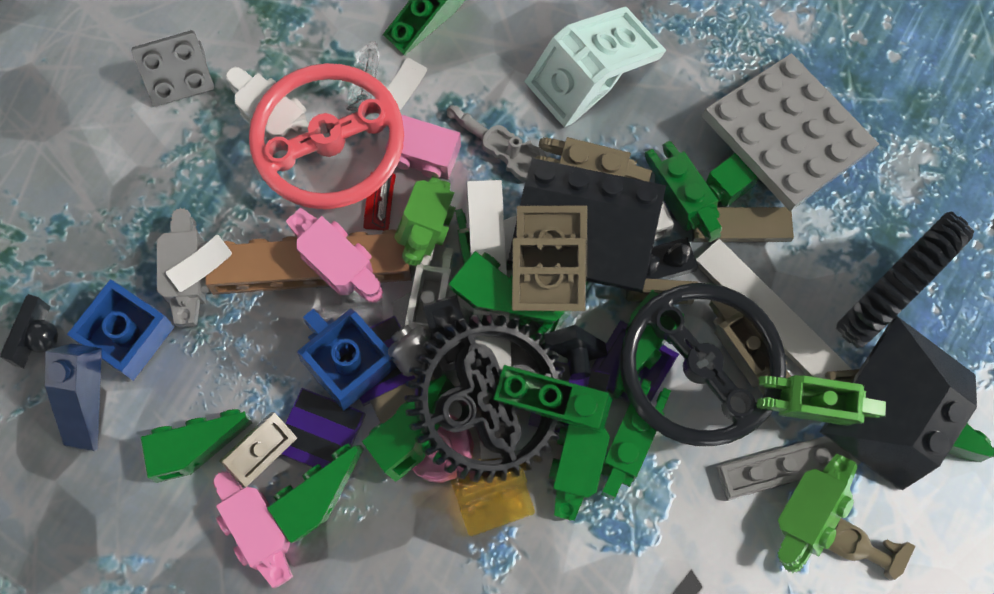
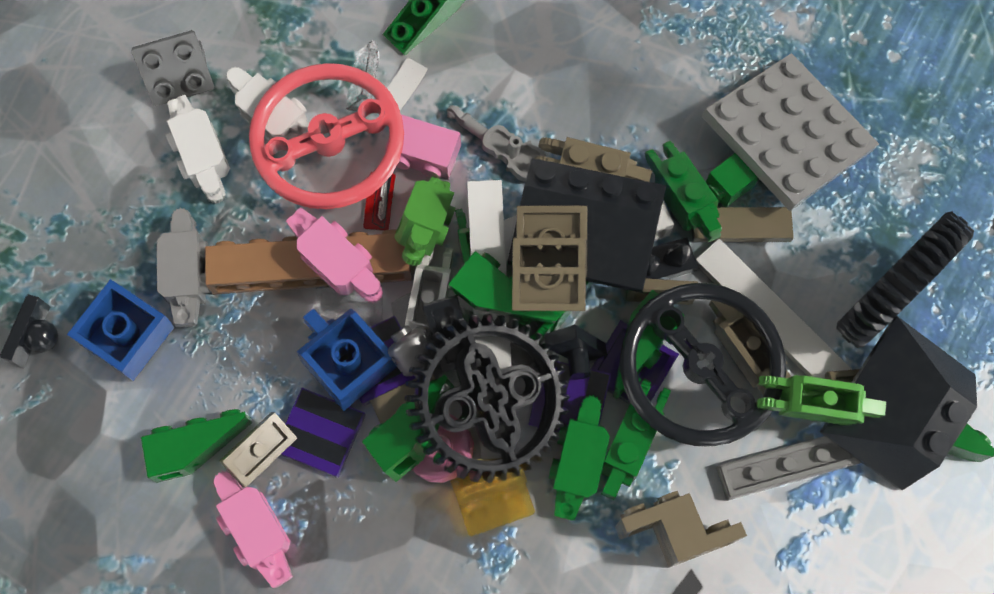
(74, 393): dark blue slope -> none
(199, 148): none -> white hinge
(199, 264): white sticker -> none
(312, 502): green slope -> none
(554, 398): green slope -> none
(588, 60): light aqua bracket -> none
(678, 528): none -> dark tan bracket
(815, 511): bright green hinge -> none
(855, 545): dark tan piece -> none

